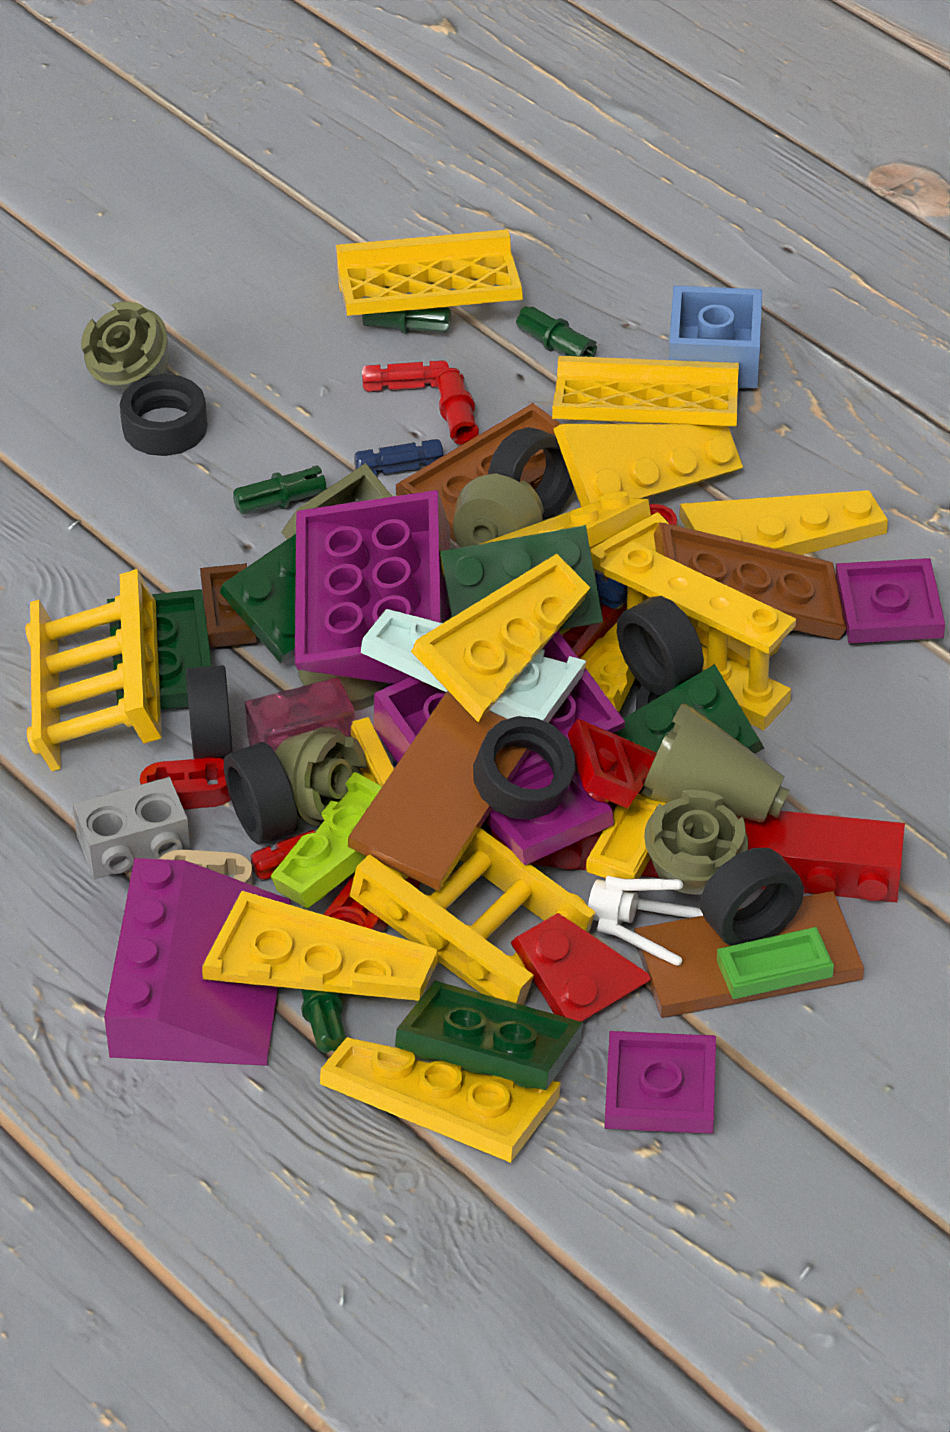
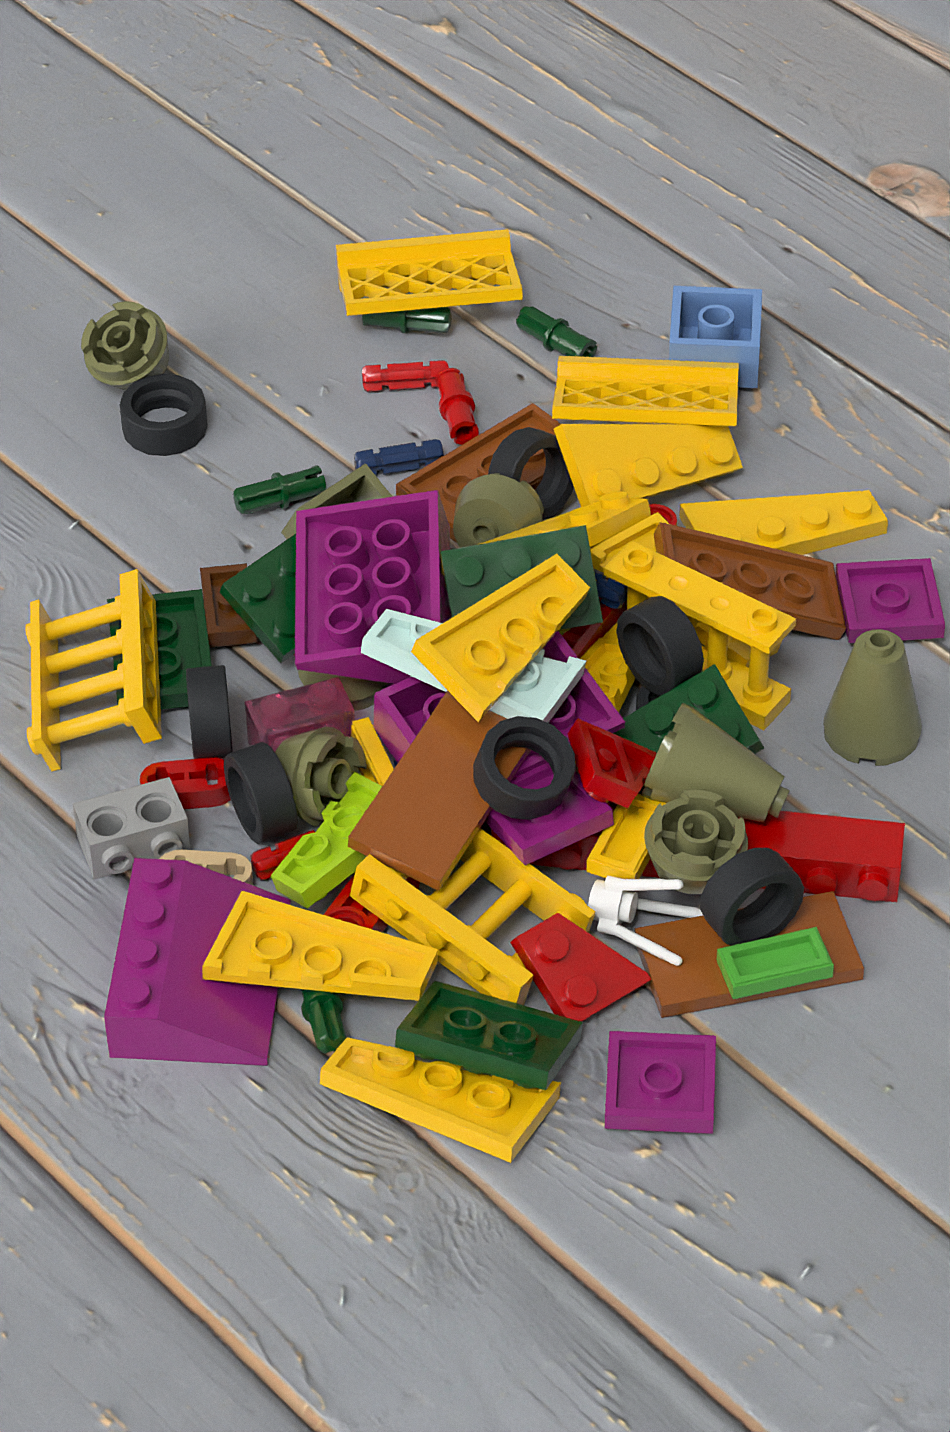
(874, 703): none -> olive cone

